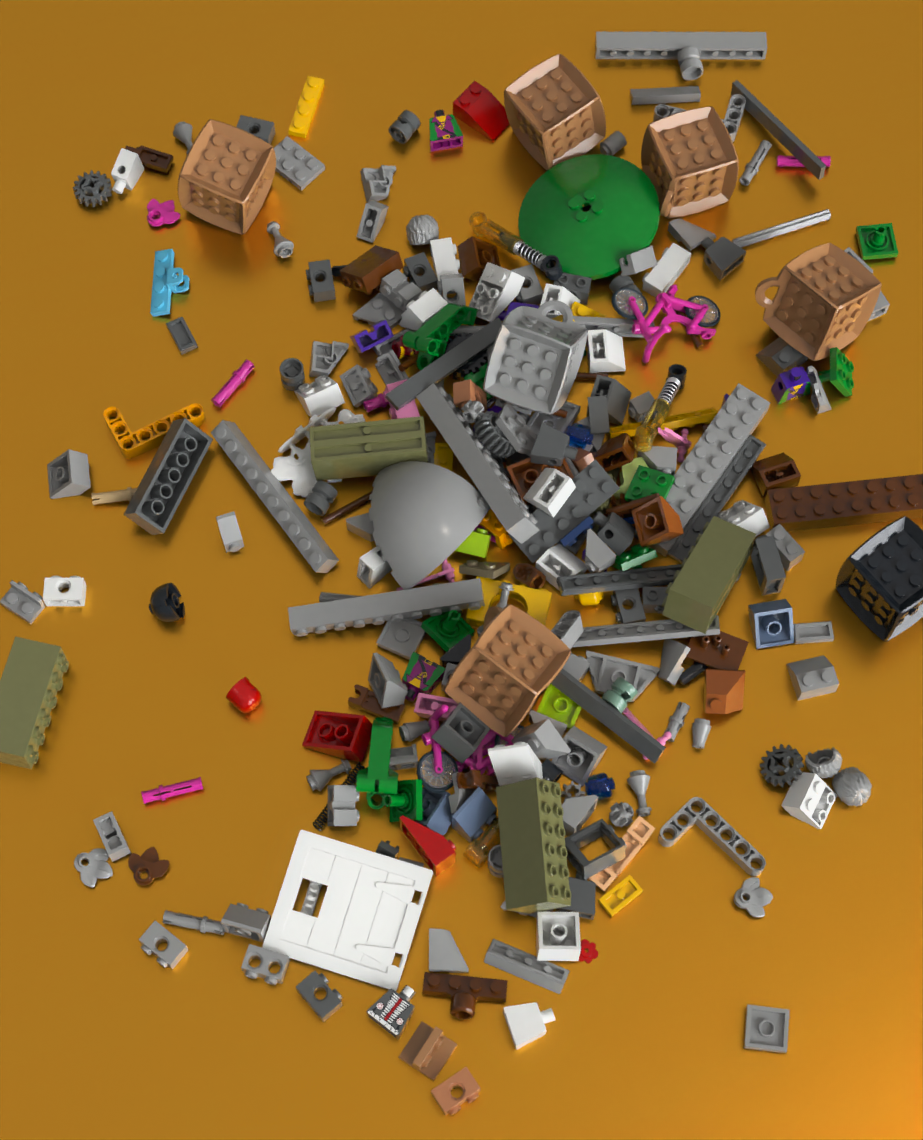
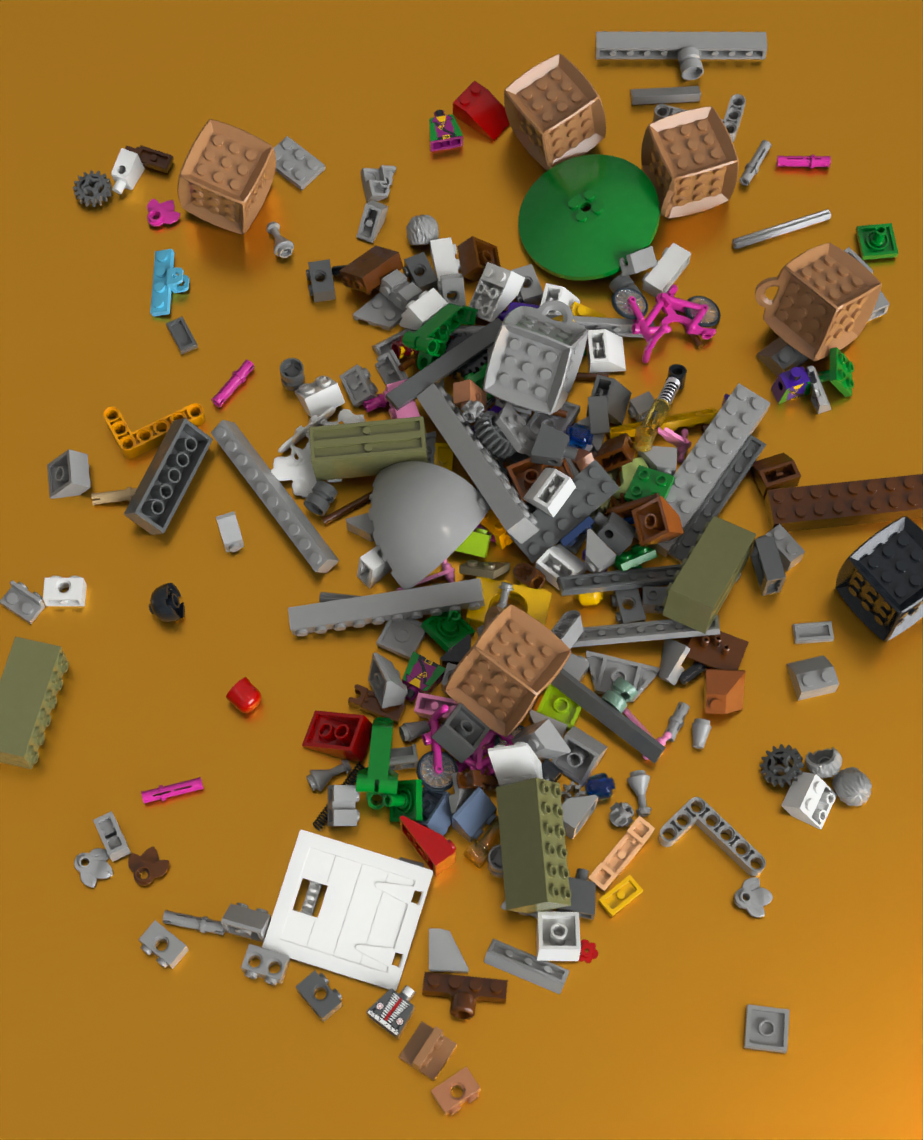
(183, 132): light grey piece -> none
(263, 129): dark grey brick -> none
(306, 107): yellow plate -> none
(325, 357): light grey slope -> none
(365, 340): dark purple brick -> none
(387, 850): dark grey tile -> none
(404, 126): dark grey wheel -> none
(515, 245): piece -> none
(526, 1022): white torso -> none
(577, 285): dark grey brick -> none
(588, 835): dark grey window -> none
(613, 143): light grey brick -> none
(688, 233): light grey slope -> none
(722, 256): dark grey torso -> none
(746, 516): white slope -> none
(771, 623): sand blue slope -> none
(780, 131): dark grey tile -> none

